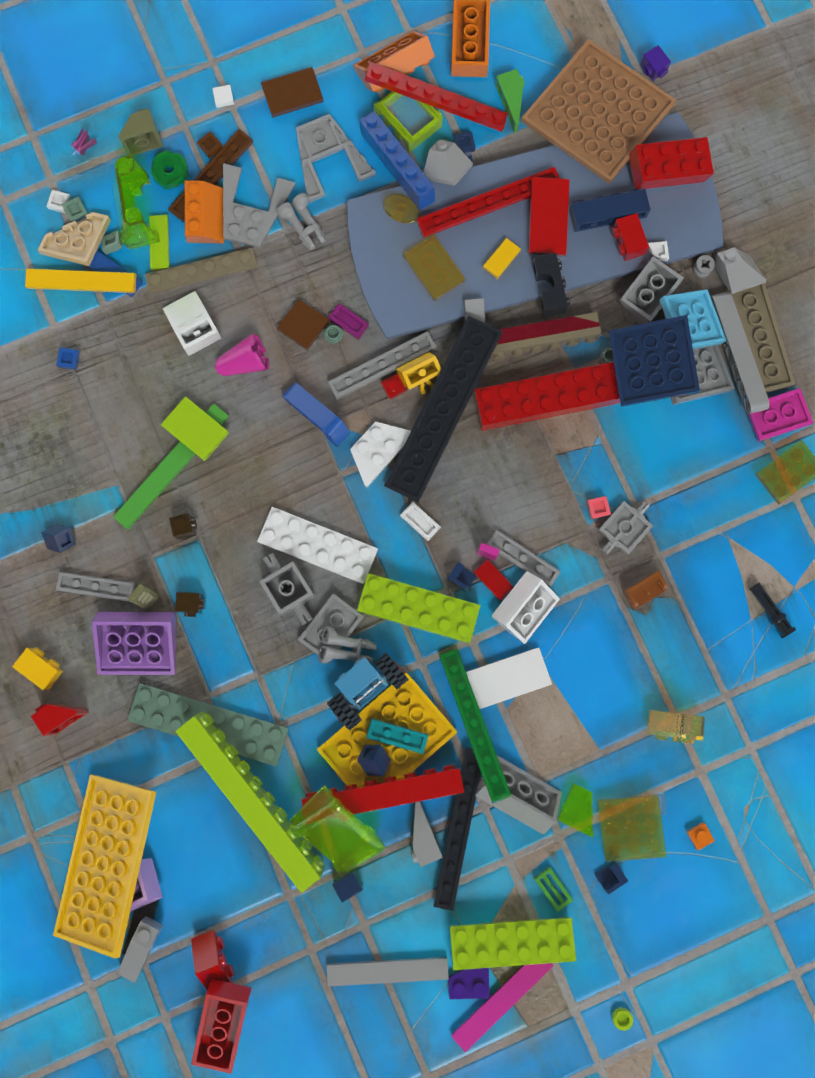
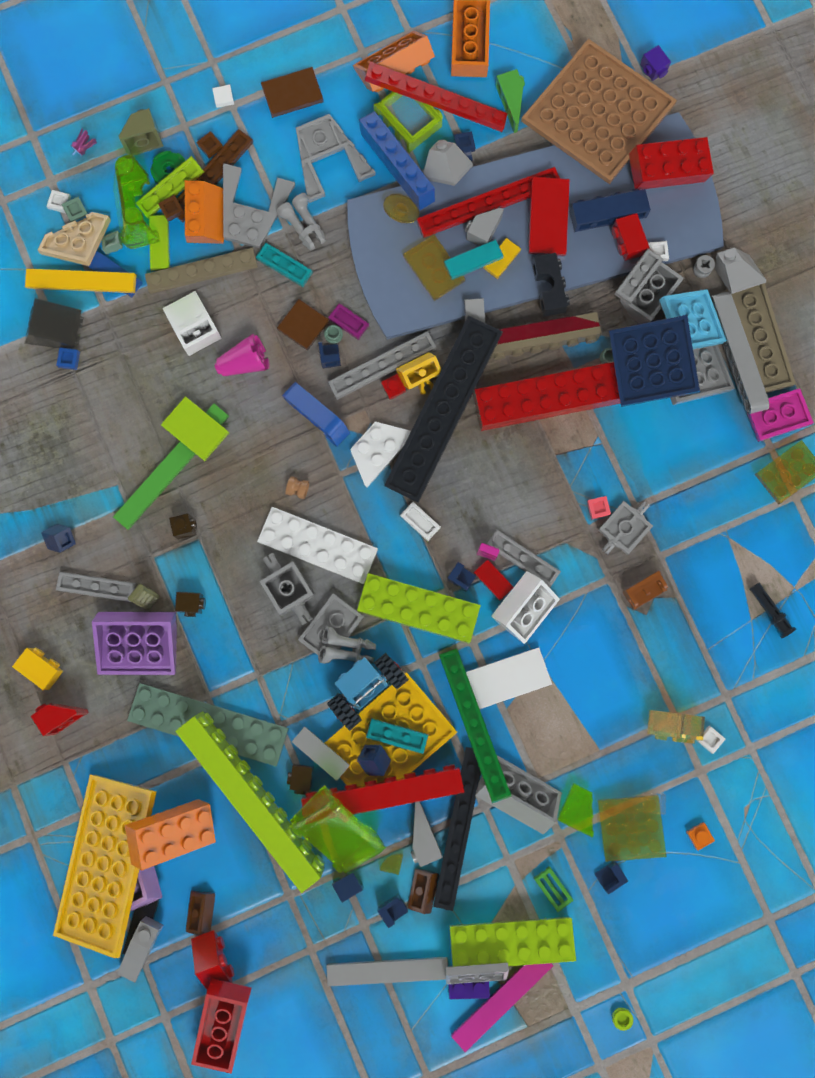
(53, 325): none -> clear smoke slope
(169, 186): none -> lime tile
(170, 834): none -> orange brick
(171, 208): none -> reddish brown plate
(200, 912): none -> reddish brown slope
(284, 264): none -> teal tile
(297, 487): none -> medium nougat wheel
(300, 778): none -> dark brown brick
(320, 753): none -> light grey tile
(329, 355): none -> dark blue panel
(392, 864): none -> clear yellow tile
(392, 910): none -> dark blue panel
(423, 891): none -> reddish brown slope
(473, 259): none -> teal tile
(476, 973): none -> light grey tile
(484, 226): none -> light grey slope
(638, 276): none -> light grey tile
(711, 740): none -> white tile

